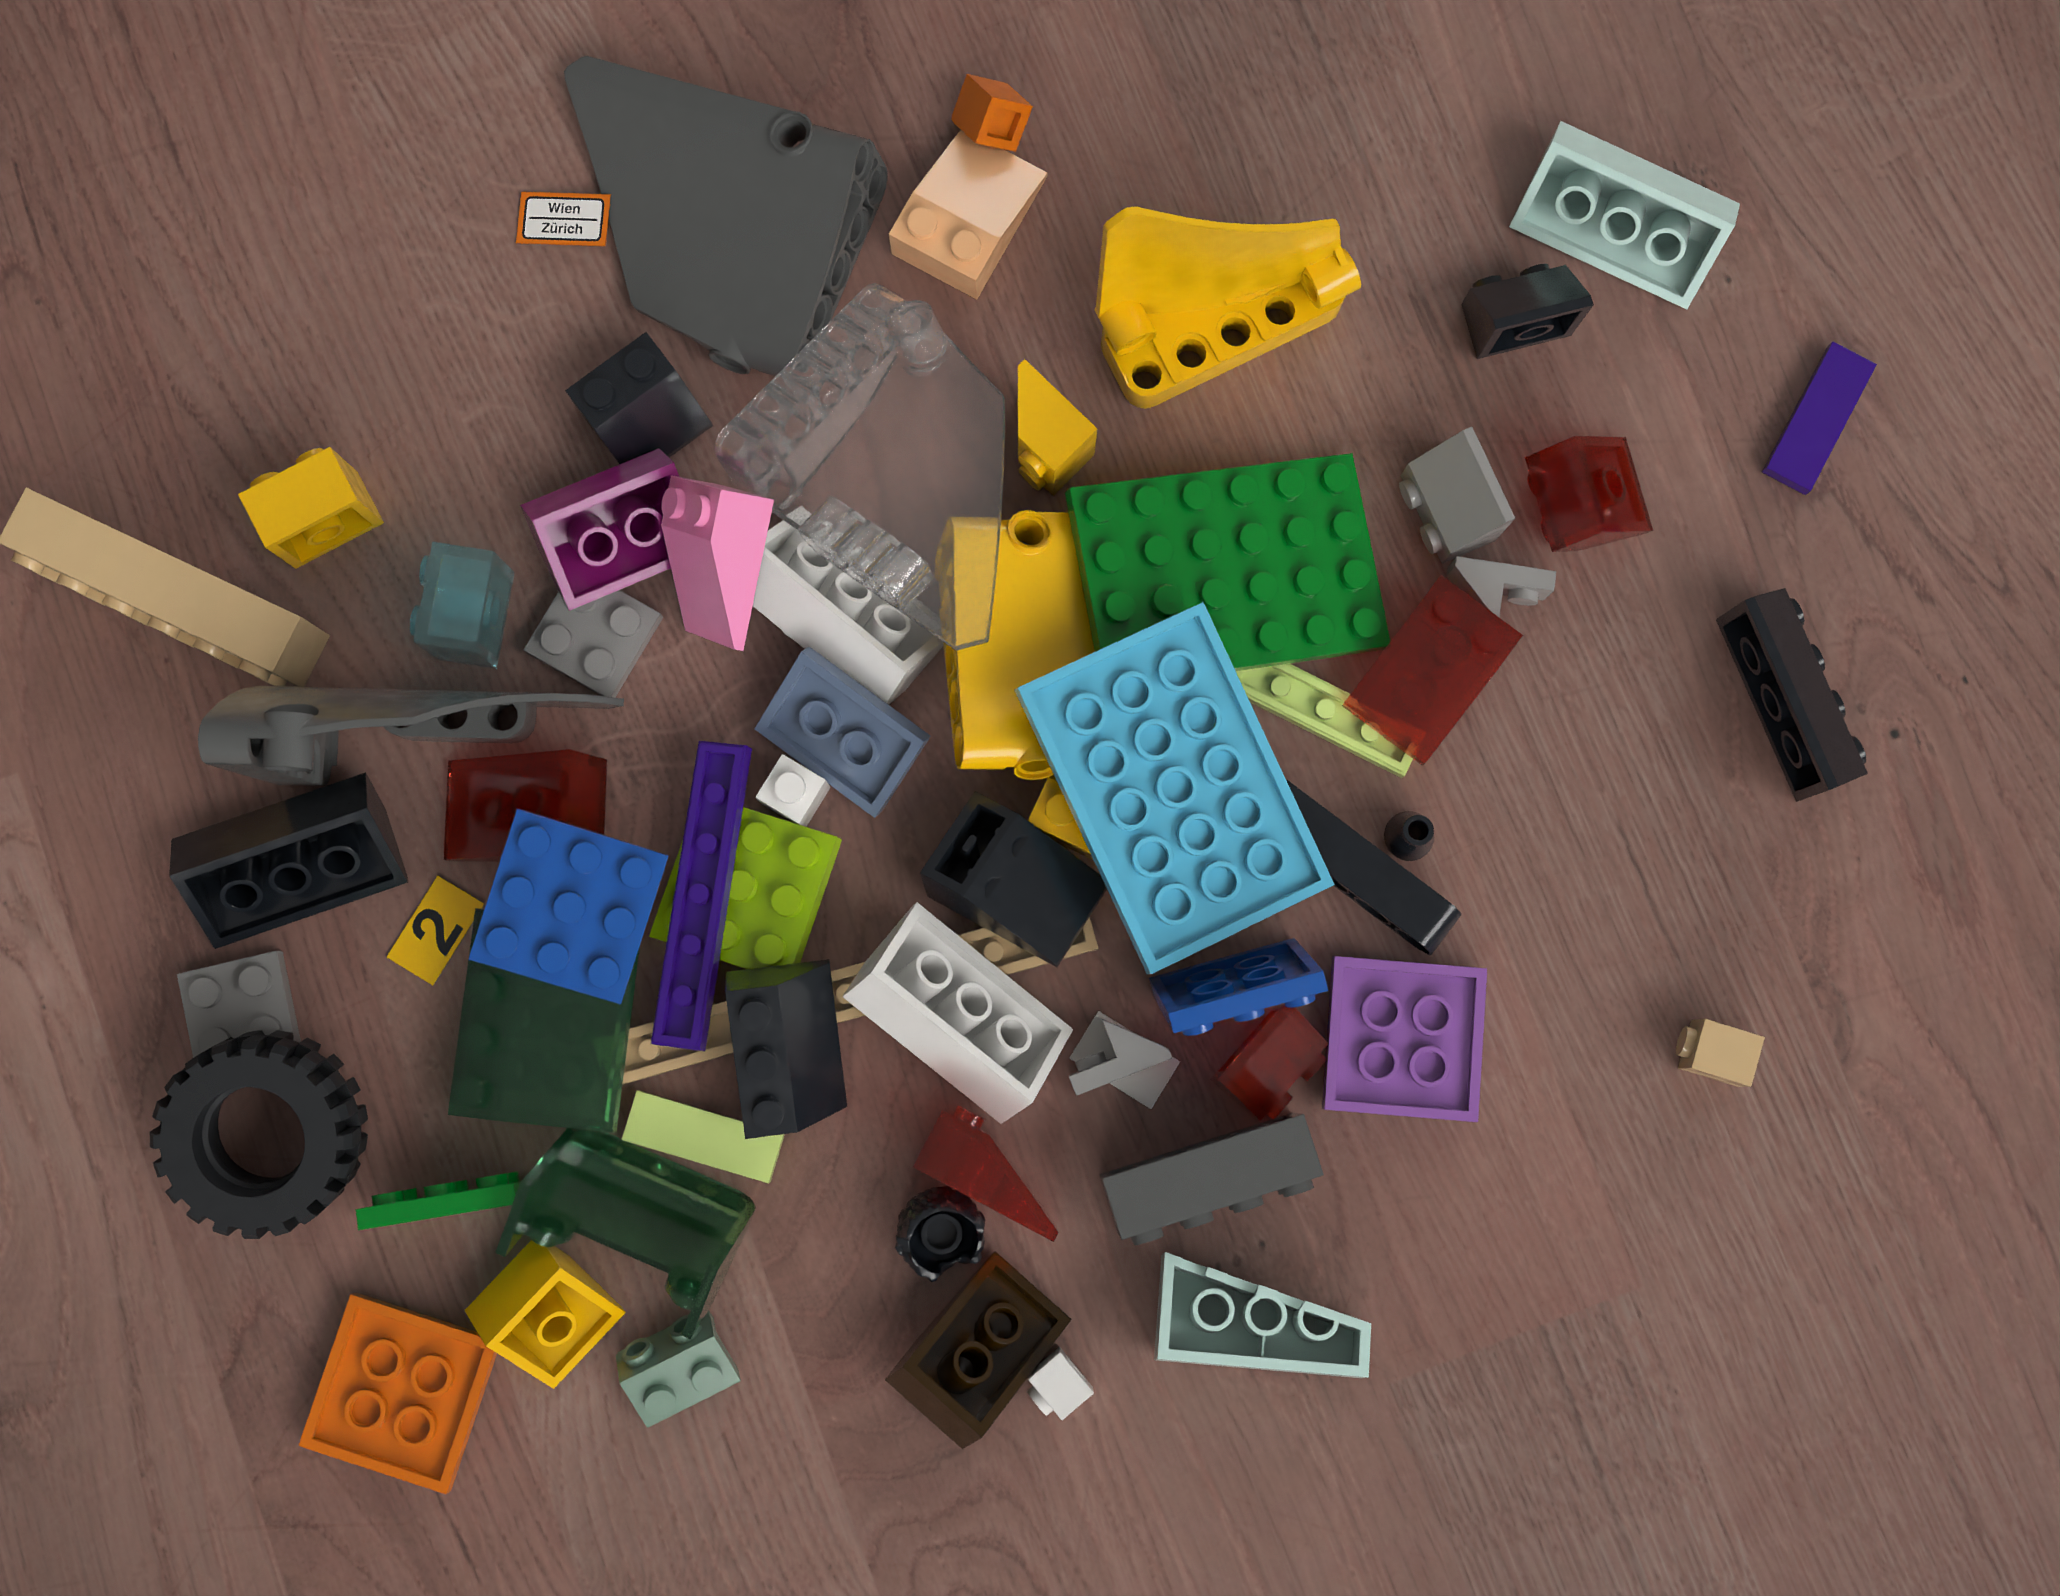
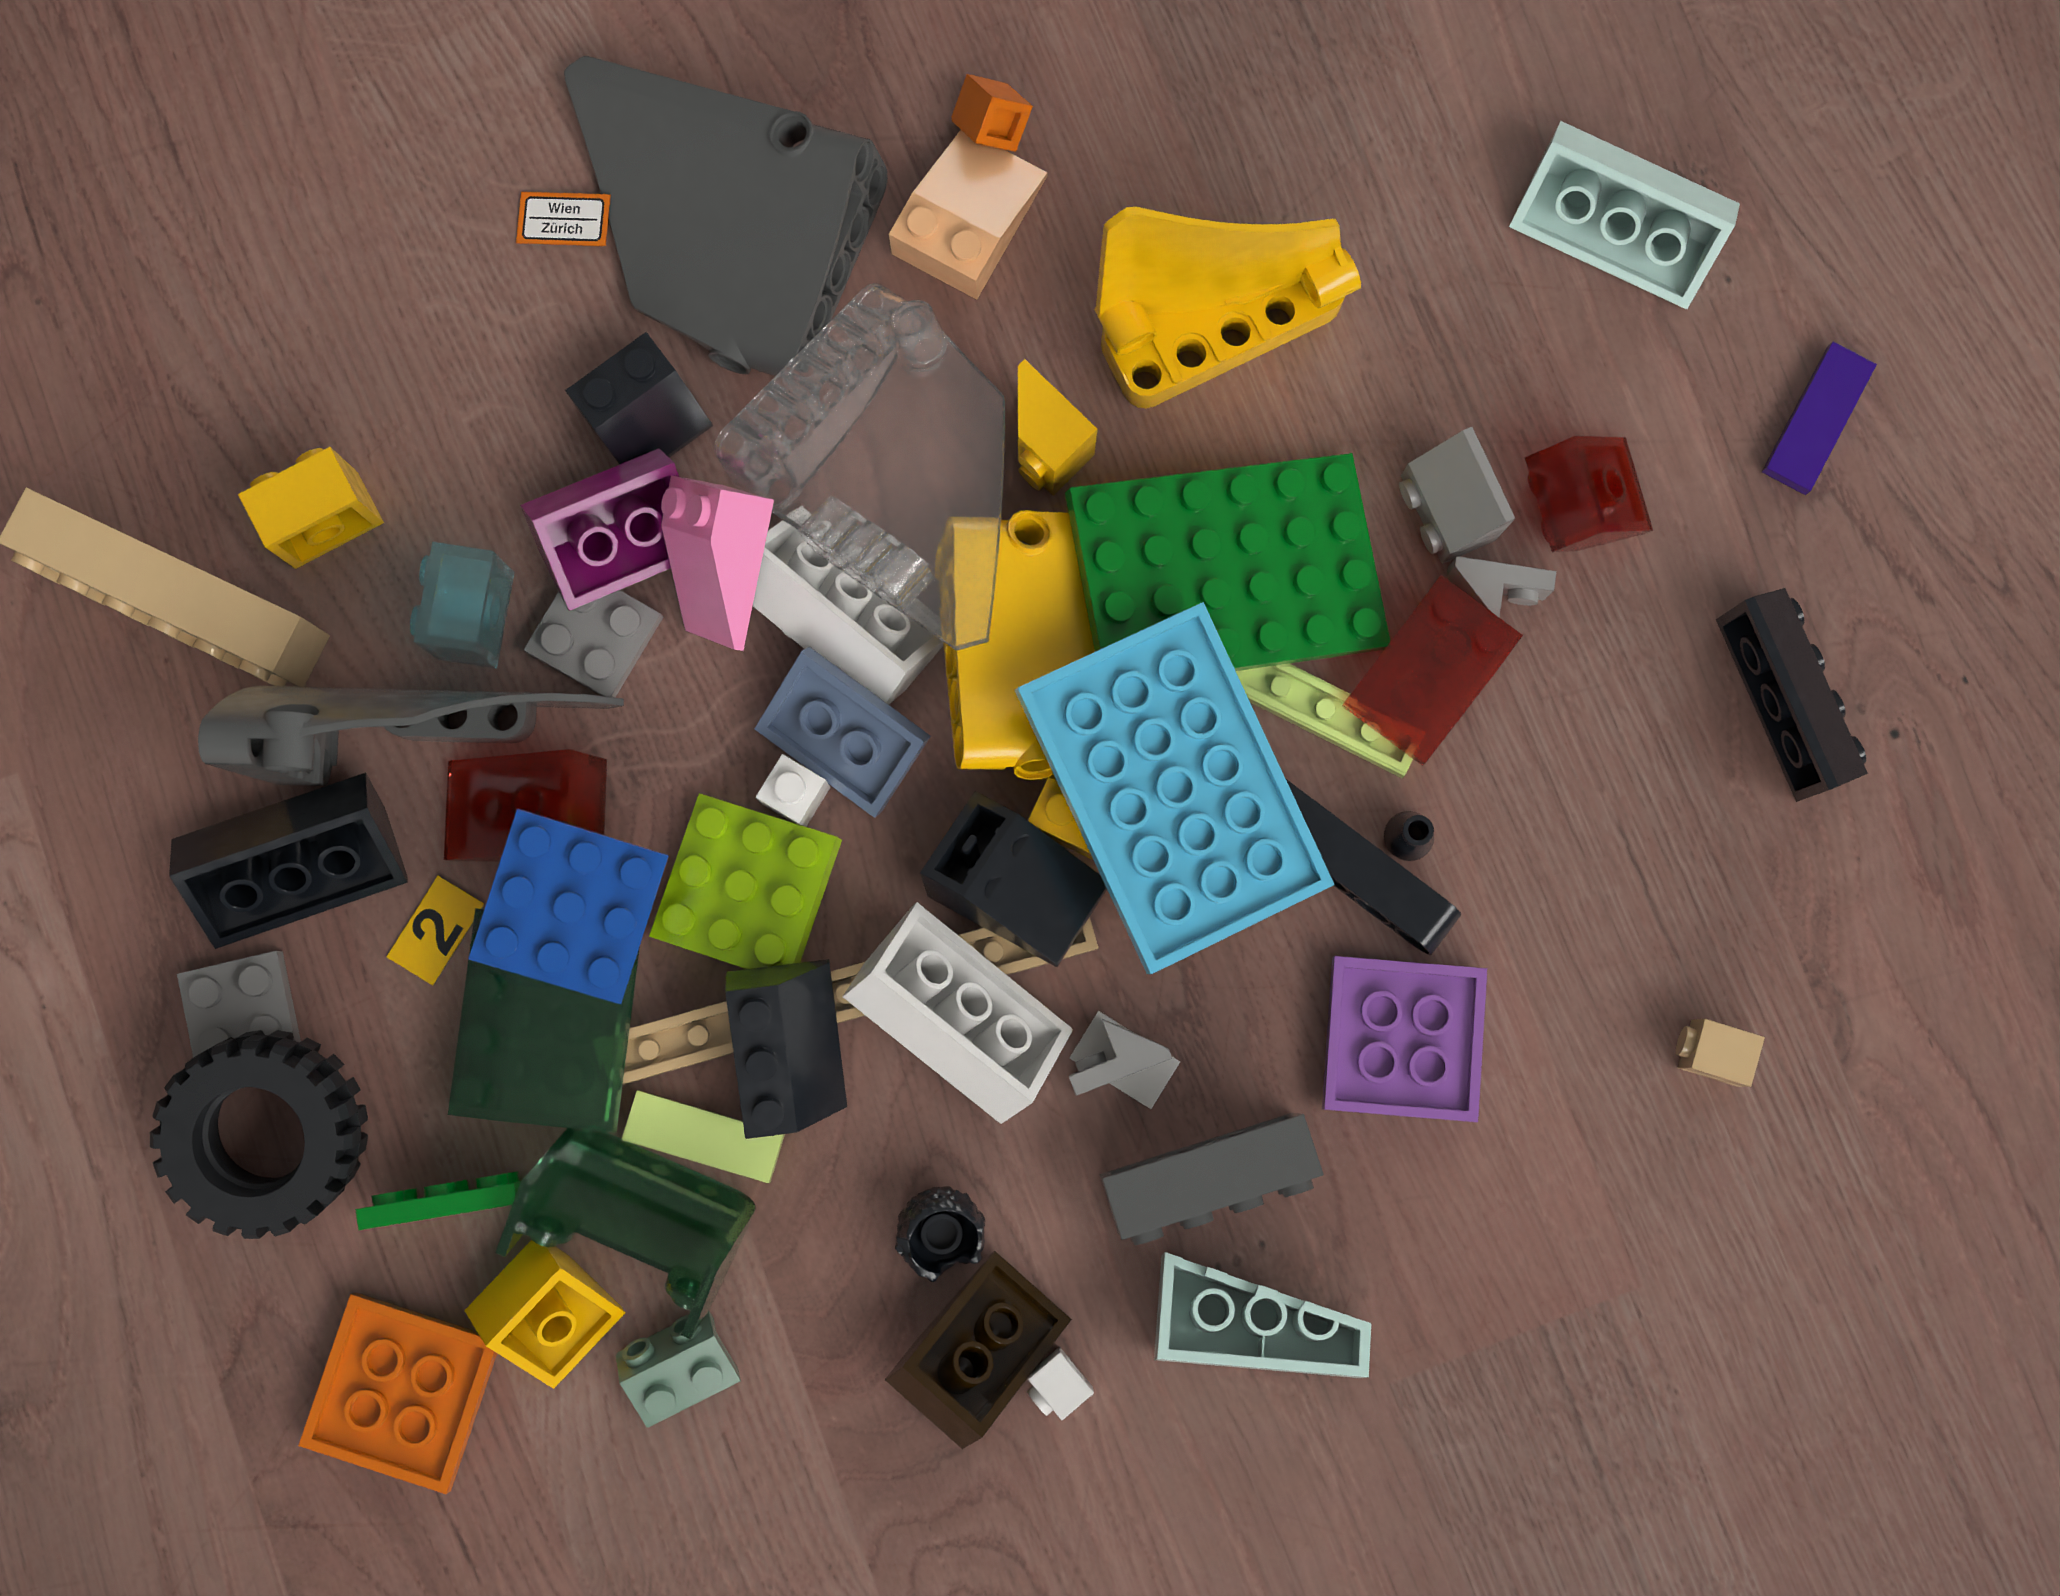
(701, 896): dark purple tile -> none
(976, 1165): clear red slope -> none
(1237, 986): blue plate -> none
(1271, 1062): clear red slope -> none
(1524, 309): black slope -> none

